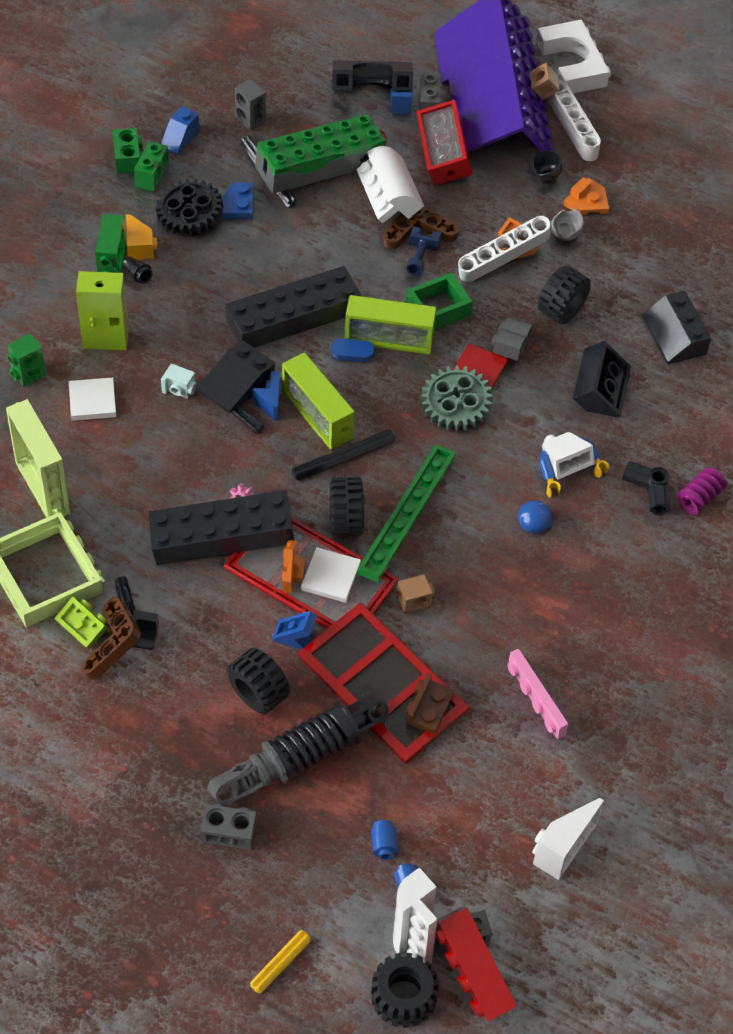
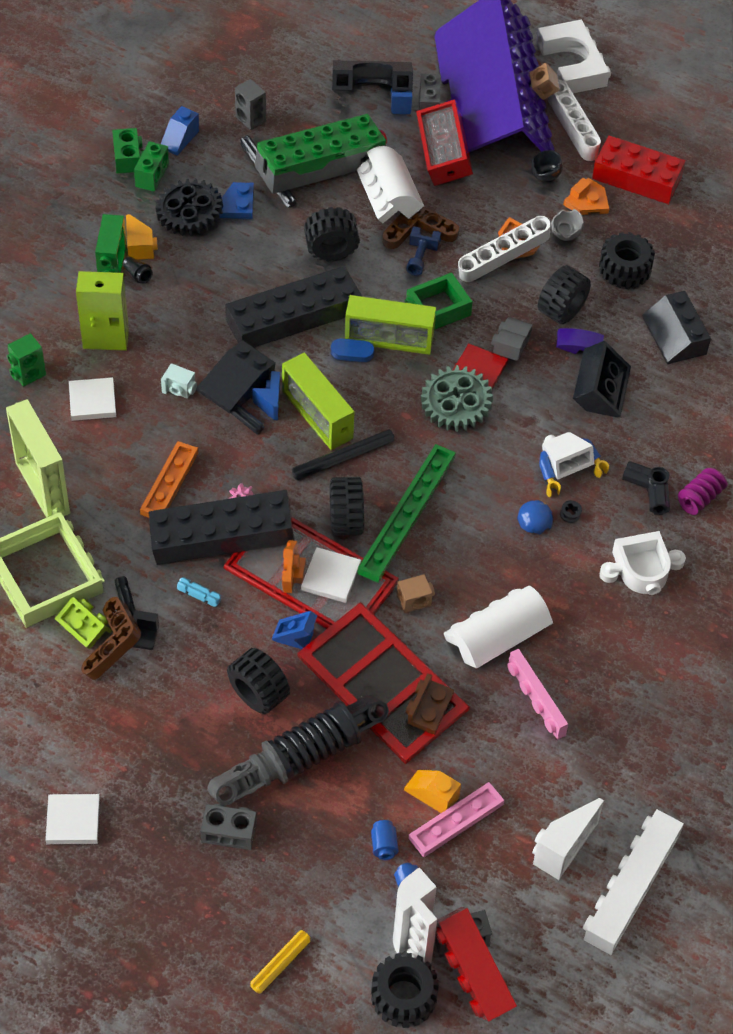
(72, 819): none -> white tile
(170, 478): none -> orange plate
(199, 592): none -> medium azure axle
(331, 234): none -> black tyre
(434, 789): none -> light orange slope
(456, 819): none -> bright pink plate
(500, 626): none -> white brick
(575, 507): none -> black bush
(576, 339): none -> dark purple slope
(614, 259): none -> black tyre
(633, 881): none -> white brick
(638, 169): none -> red brick
(642, 563): none -> white piece

